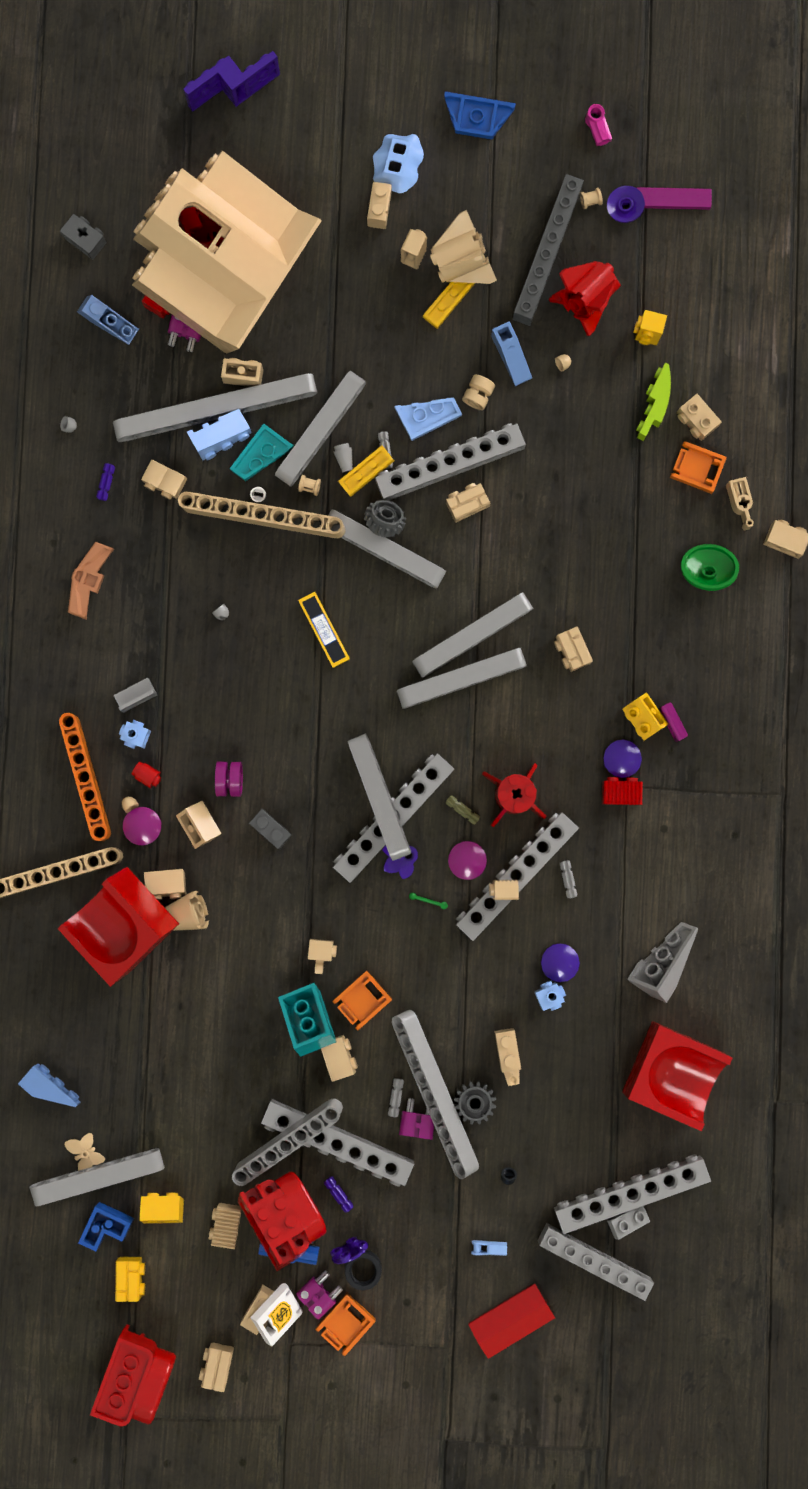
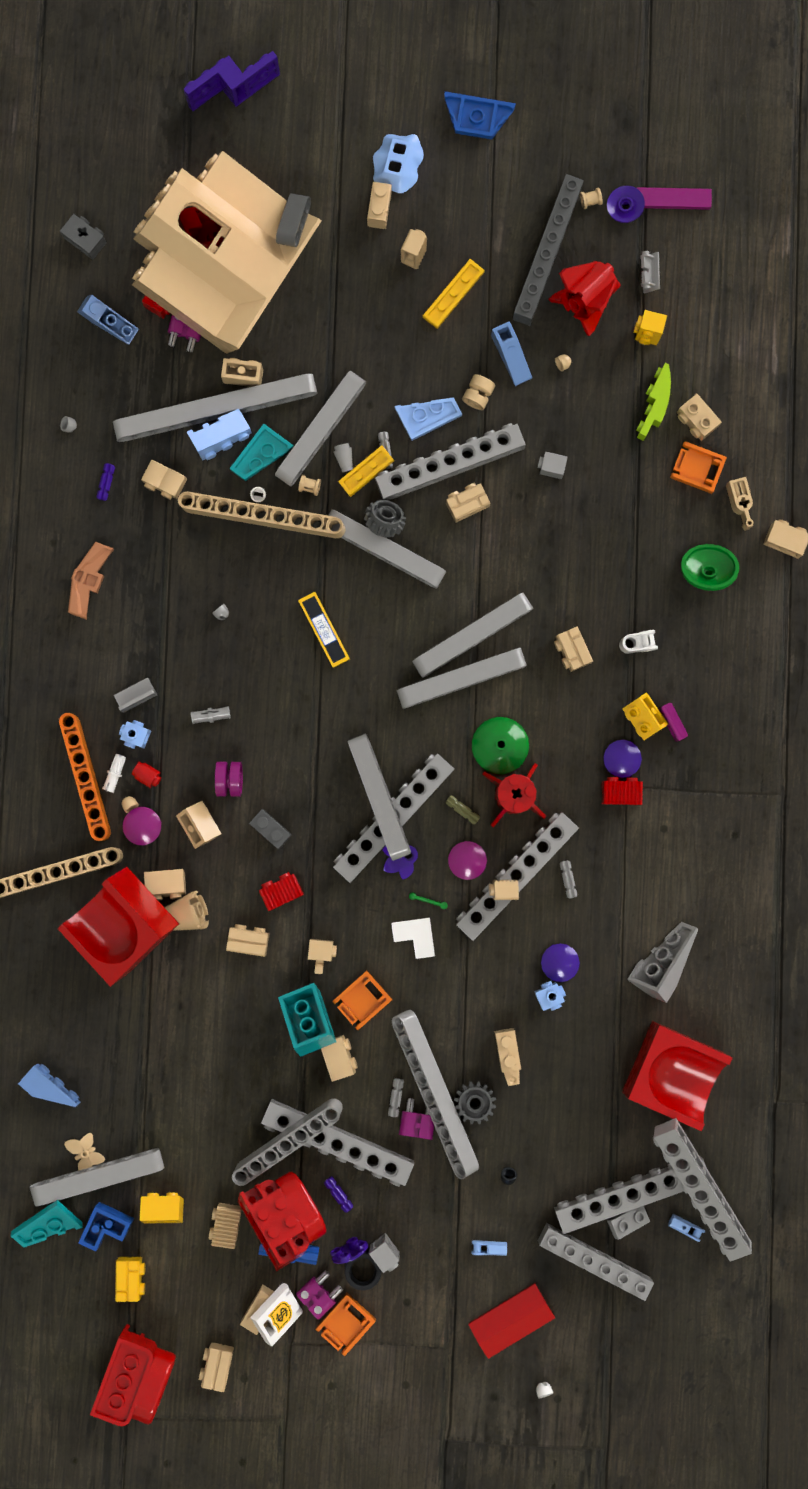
(47, 1222): none -> teal wing
(114, 773): none -> white axle
(210, 715): none -> light grey pin
(248, 941): none -> tan brick
(281, 891): none -> red brick
(293, 220): none -> dark grey beam
(384, 1253): none -> light grey brick
(418, 931): none -> white tile
(461, 254): tan brick -> none
(498, 759): none -> green dish
(543, 1390): none -> white hinge
(552, 465): none -> light grey brick
(598, 126): dark pink piece -> none
(642, 642): none -> white piece
(650, 271): none -> light grey hinge
(684, 1226): none -> light blue bar
(702, 1190): none -> light grey brick

